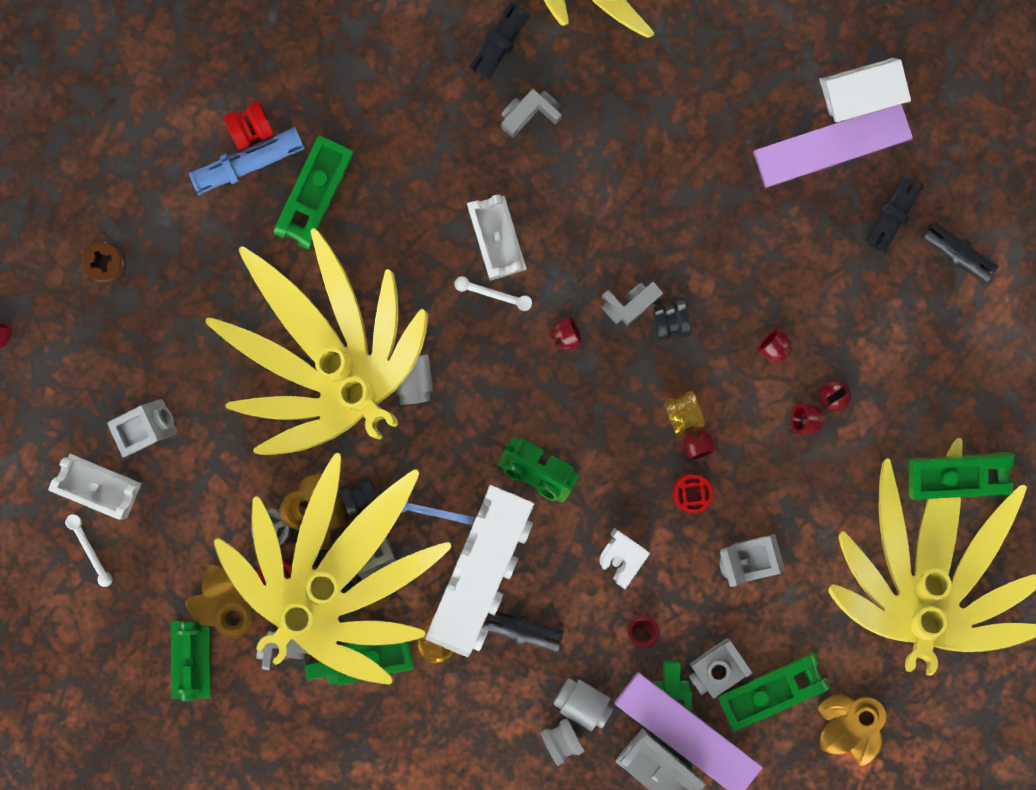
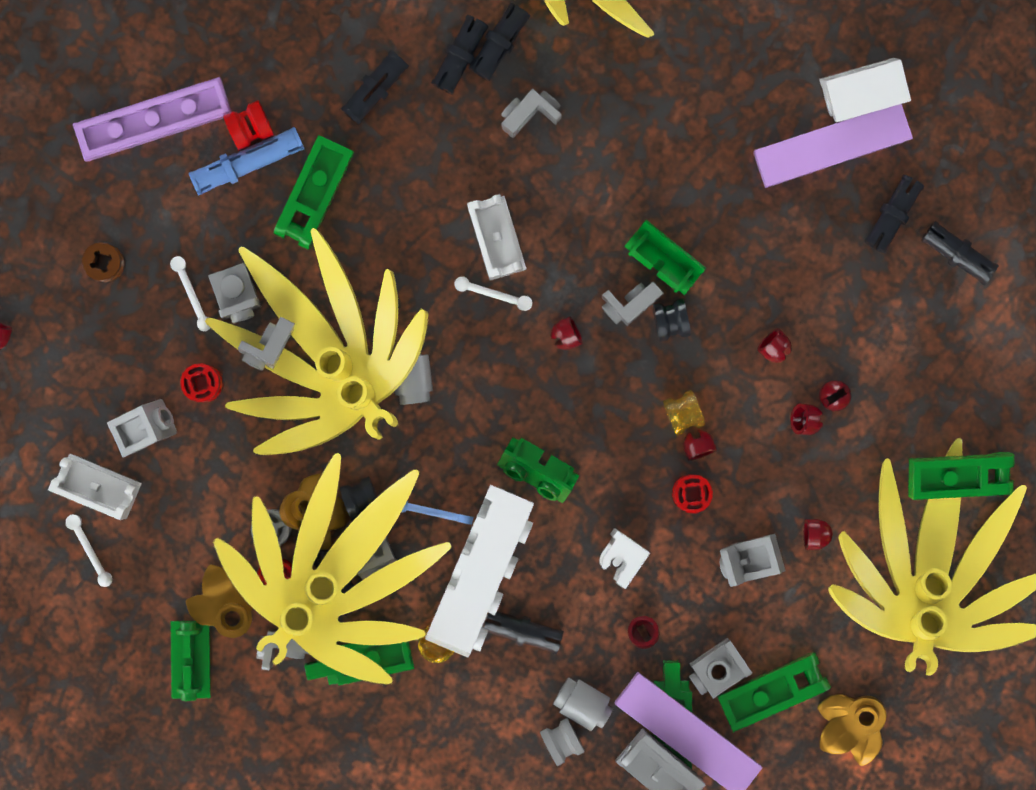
(152, 119): none -> lavender tile
(179, 265): none -> white hinge
(207, 386): none -> red wheel
(235, 293): none -> light grey bracket
(274, 340): none -> light grey bracket
(393, 67): none -> black pin
(459, 54): none -> black pin
(658, 251): none -> green hinge
(816, 534): none -> dark red hinge

